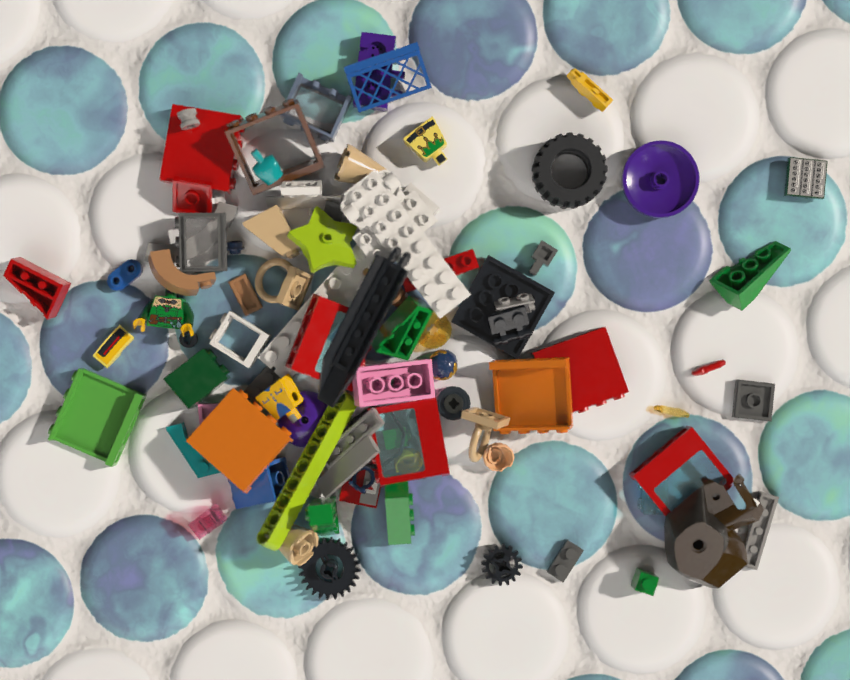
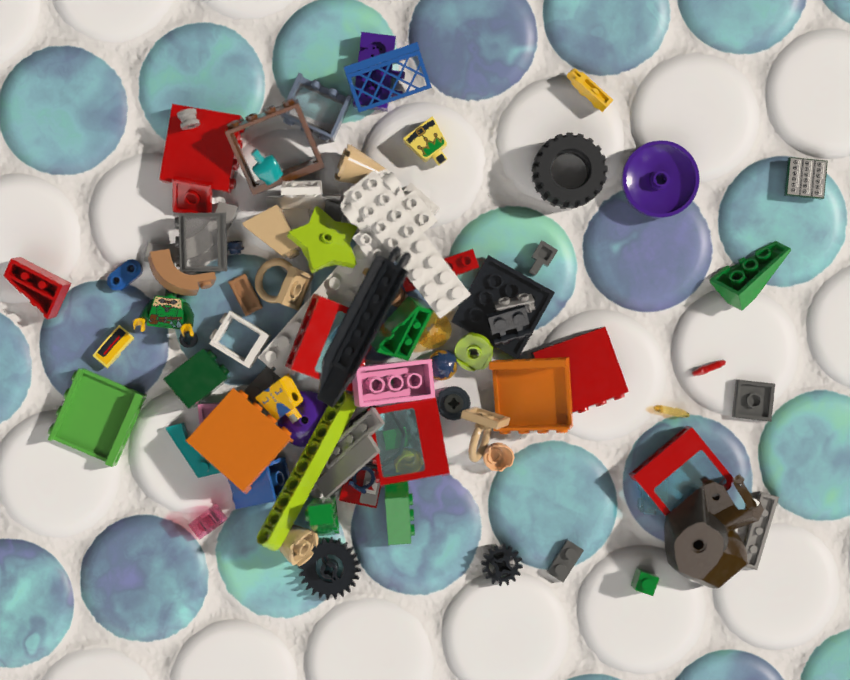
(473, 341): none -> lime plate

